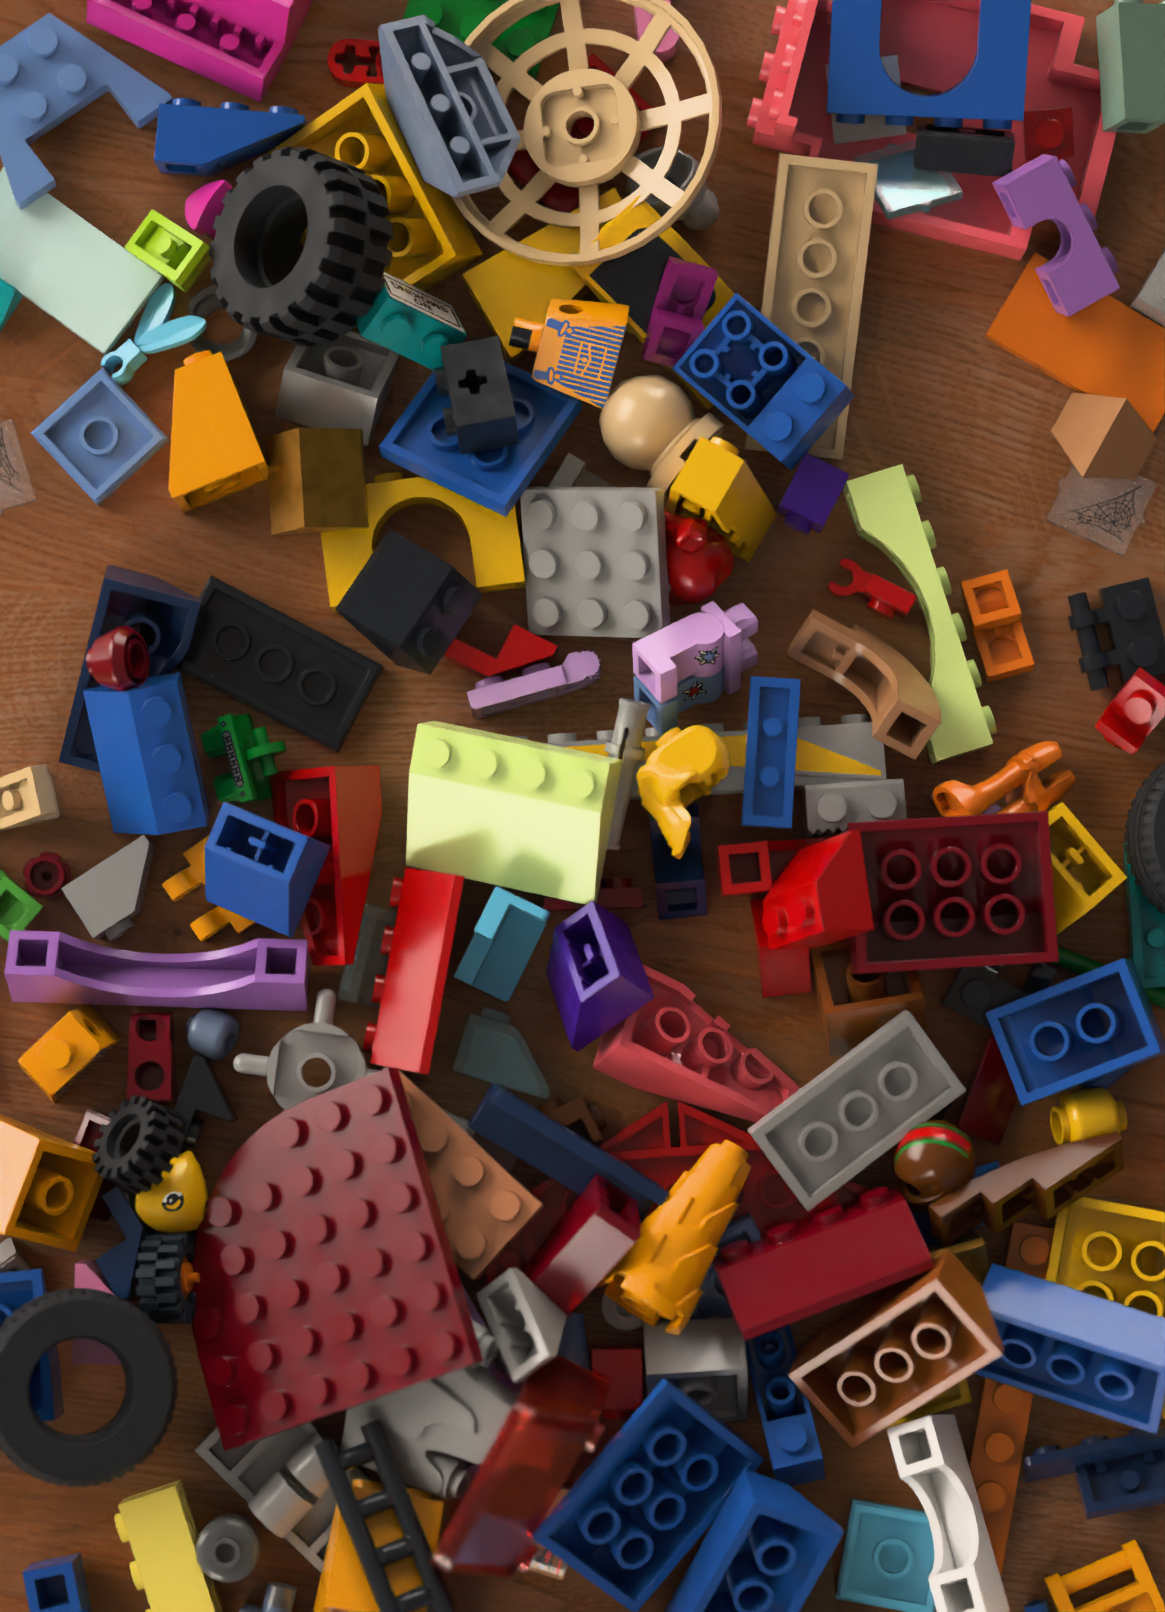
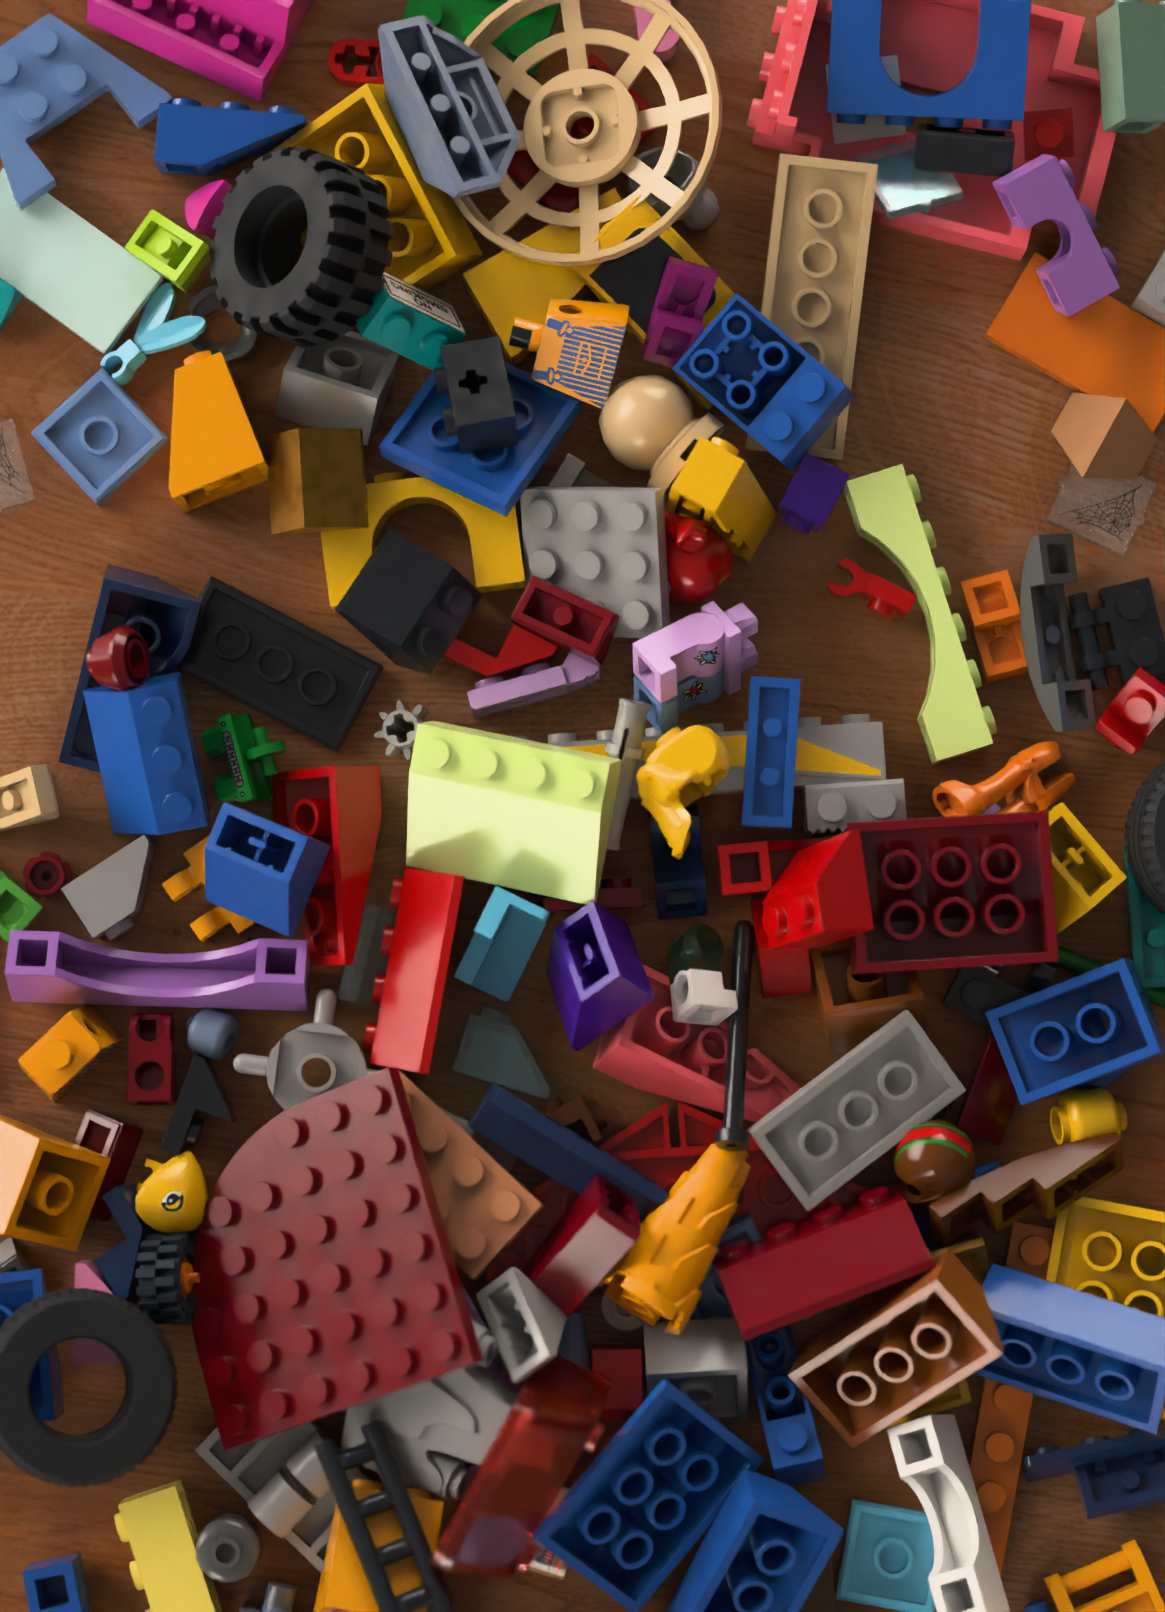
(138, 1144): black tyre -> none
(395, 723): none -> light grey gear
(566, 620): none -> dark red slope
(697, 978): none -> leg
(732, 1135): none -> black bar
(884, 681): medium nougat arch -> none
(1046, 633): none -> dark grey slope

